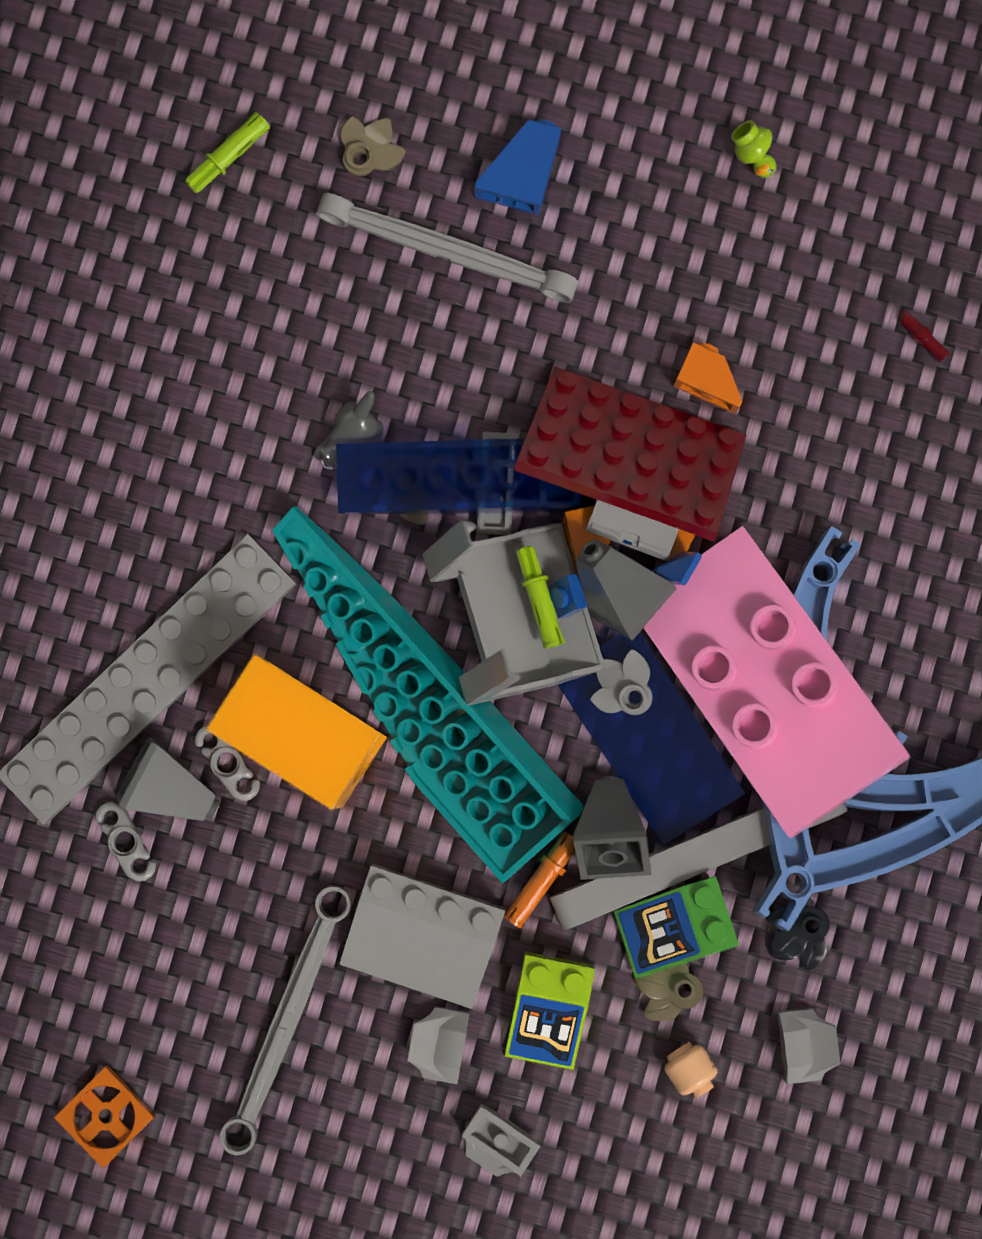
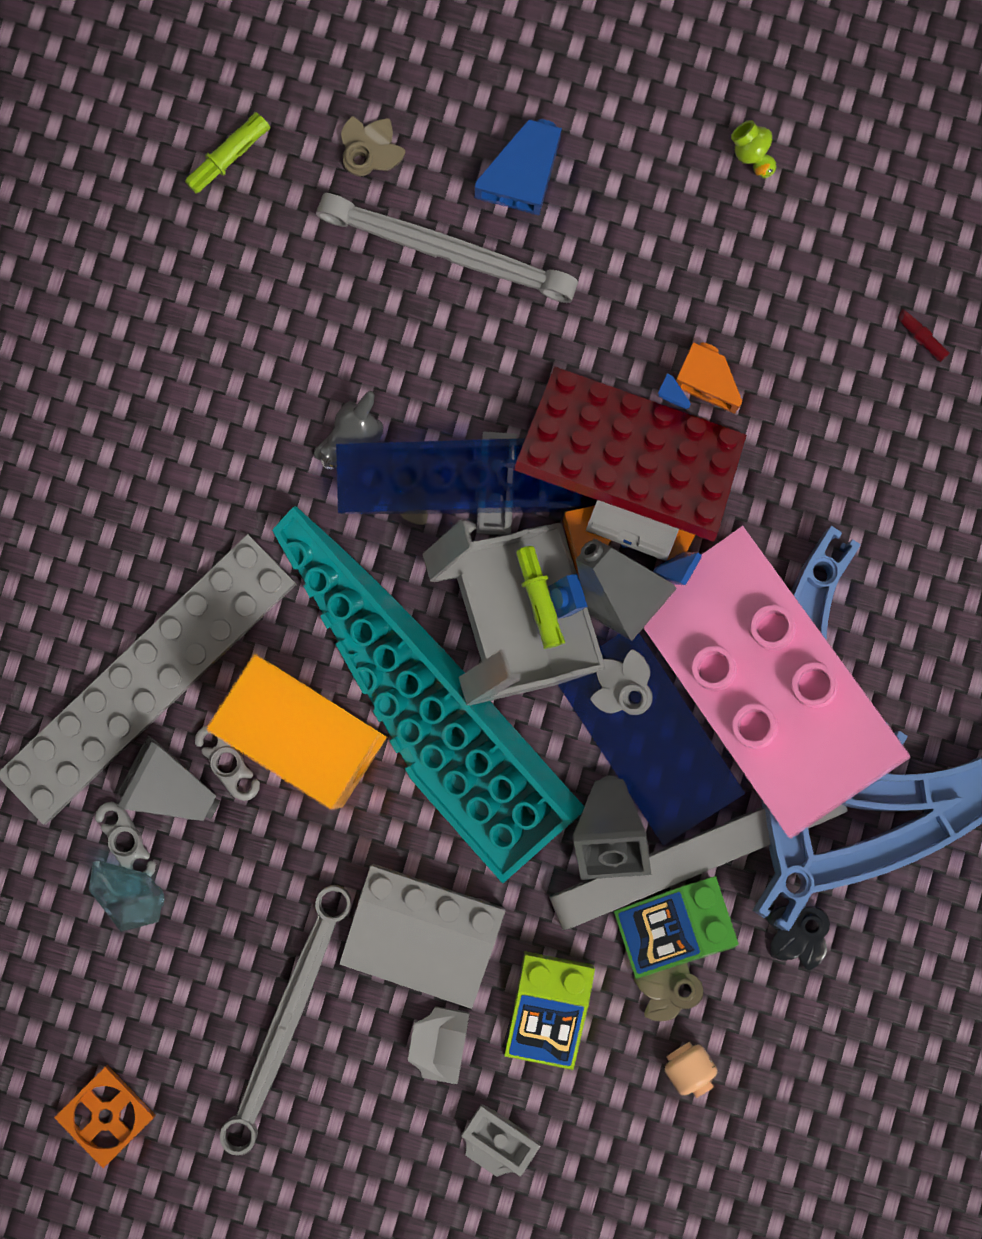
(126, 895): none -> clear light blue slope
(541, 880): orange pin -> none
(673, 393): none -> blue slope
(807, 1045): light grey slope -> none

